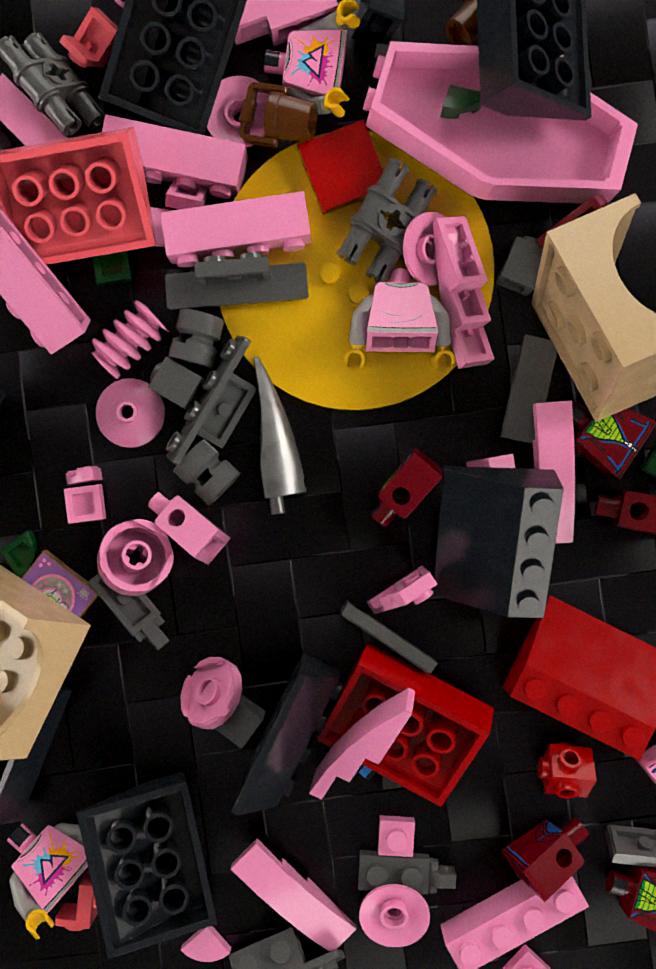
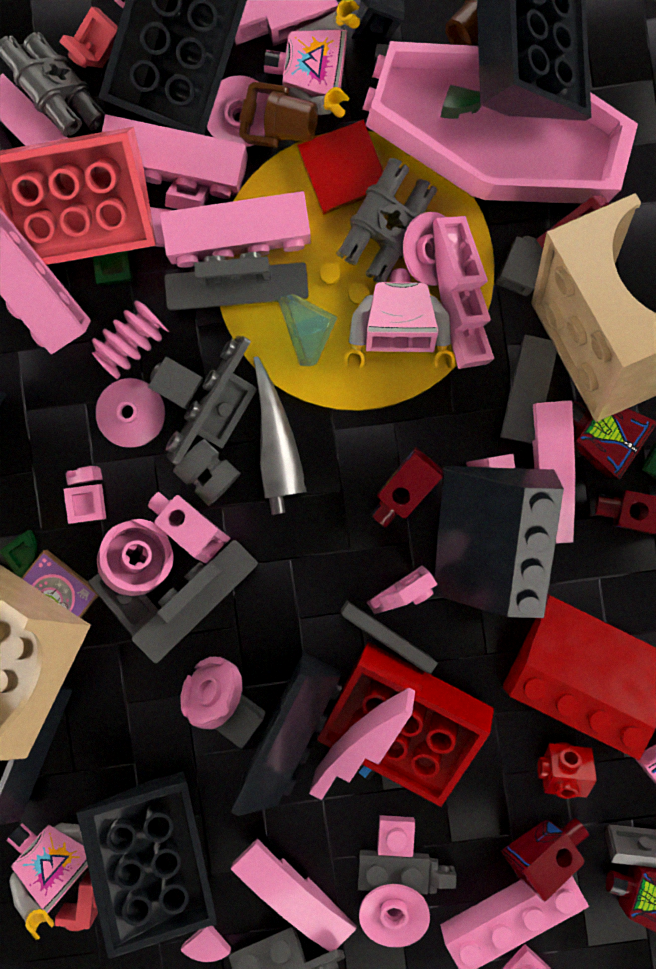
(186, 608): none -> dark grey bracket
(196, 338): dark grey wheel -> none
(307, 327): none -> clear light blue slope

